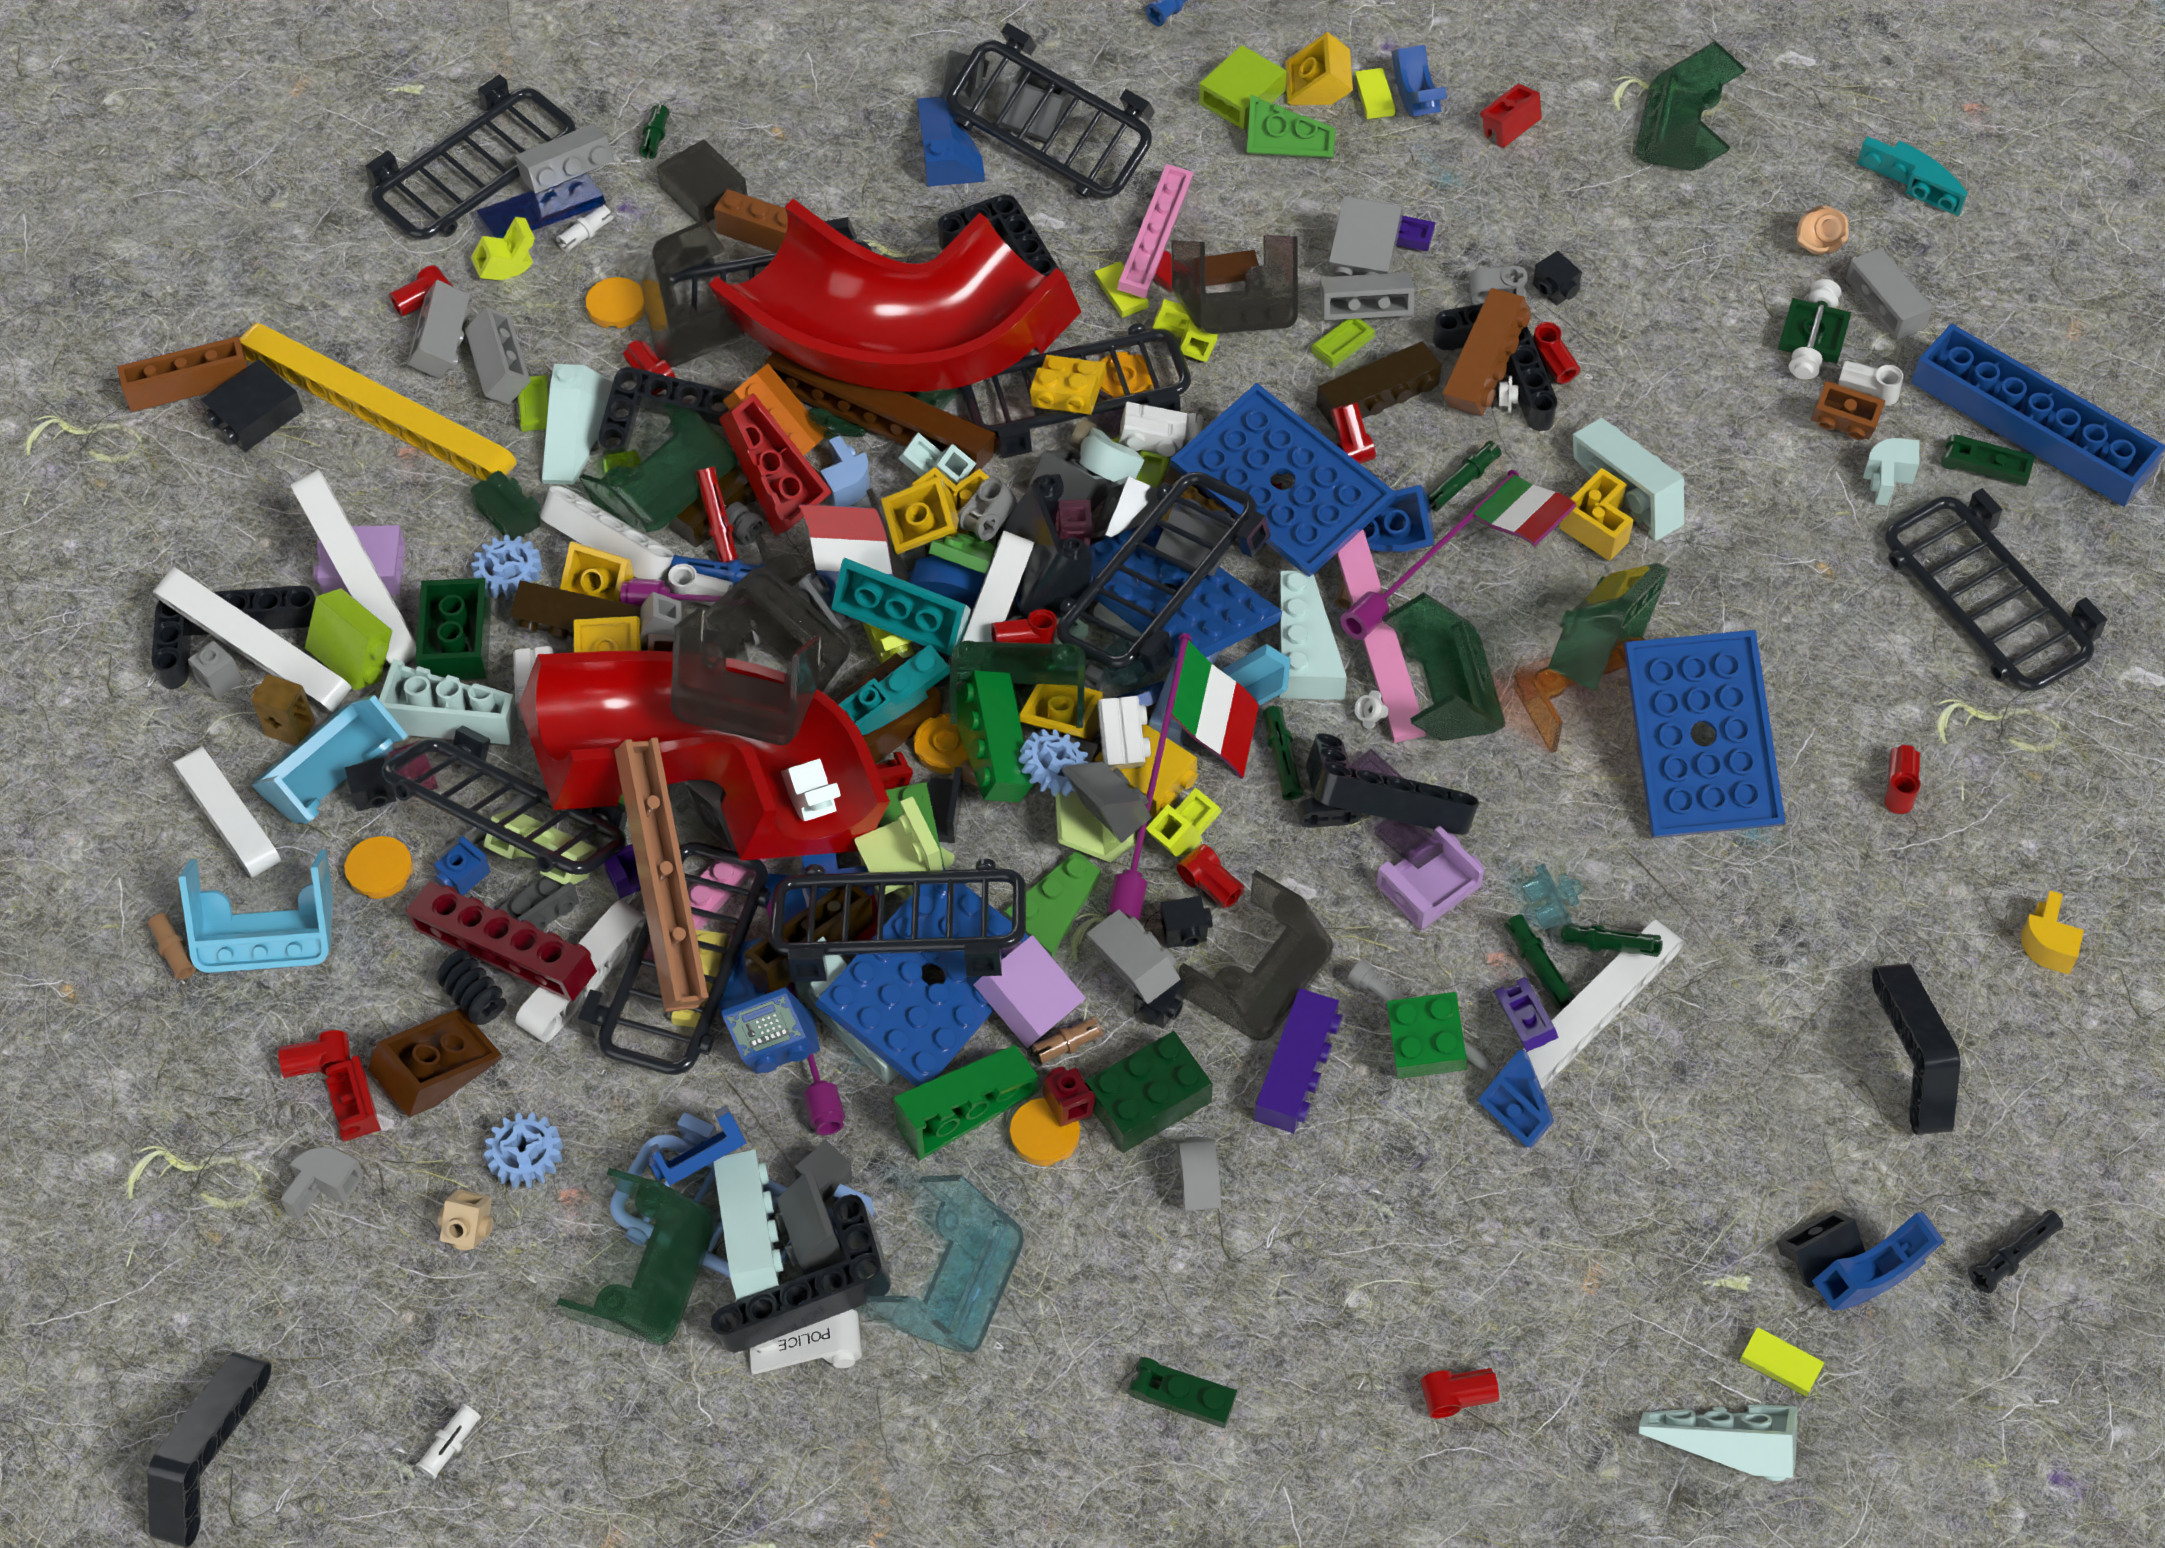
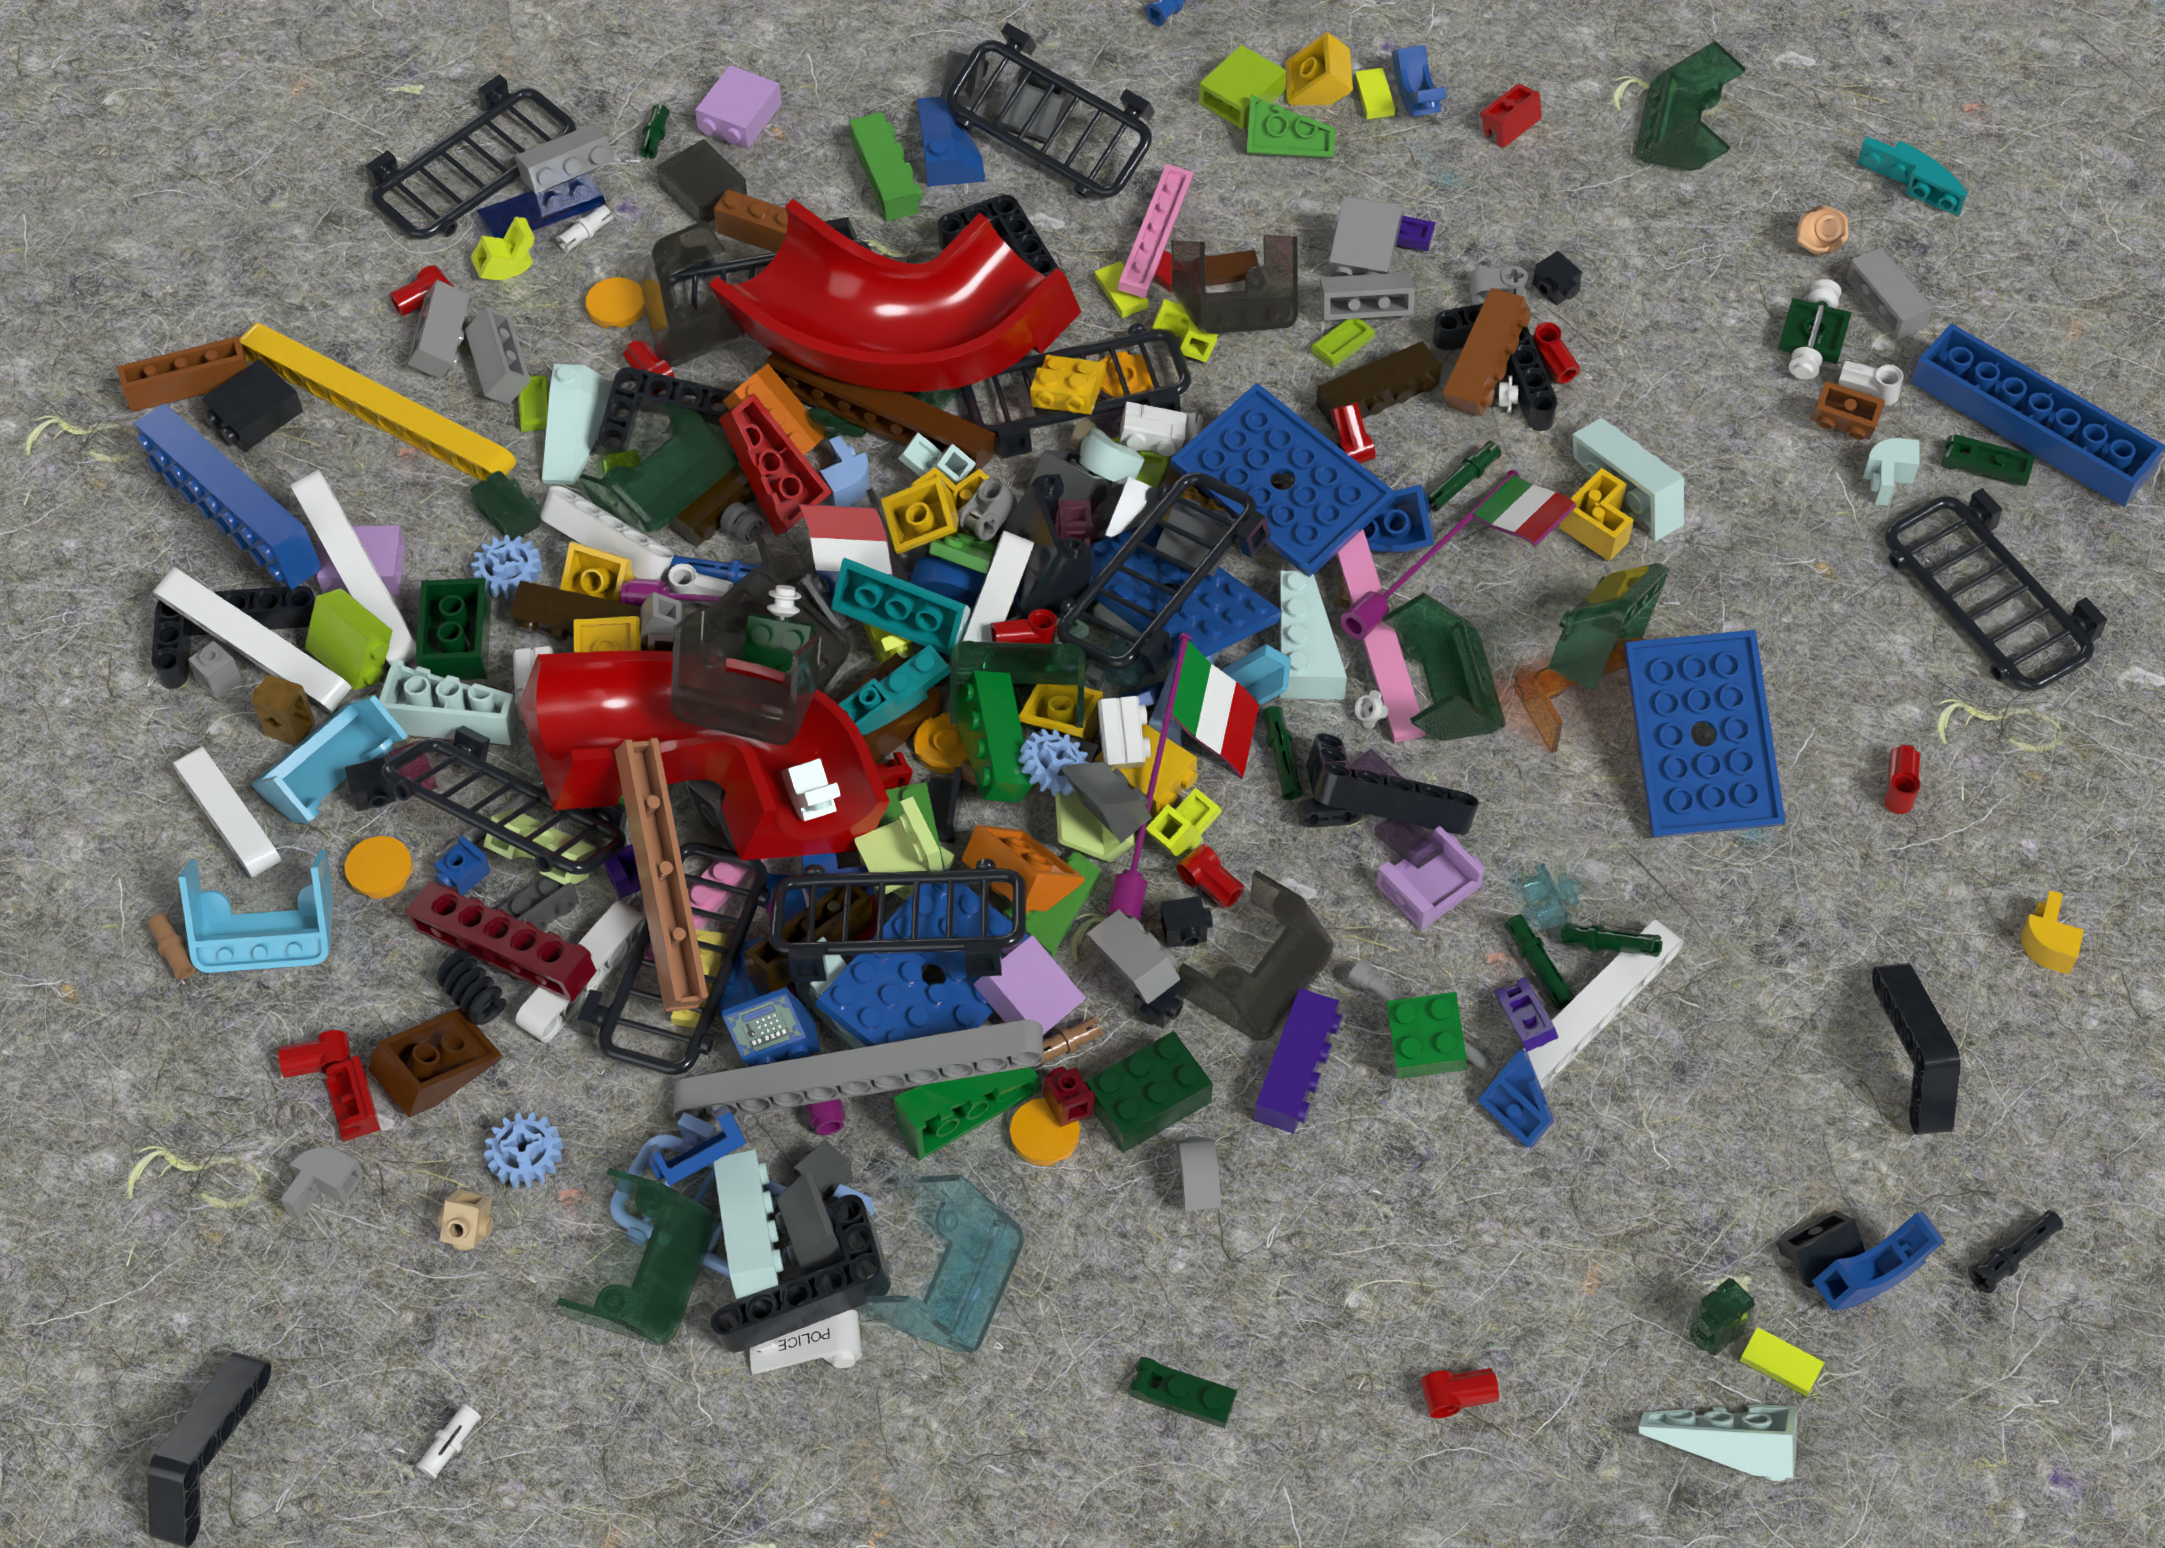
(227, 497): none -> blue brick
(716, 515): red pin -> none
(738, 106): none -> lavender brick
(775, 639): none -> dark green plate
(862, 1071): none -> light grey beam
(885, 166): none -> bright green brick
(1045, 874): none -> orange slope
(1721, 1317): none -> clear green brick

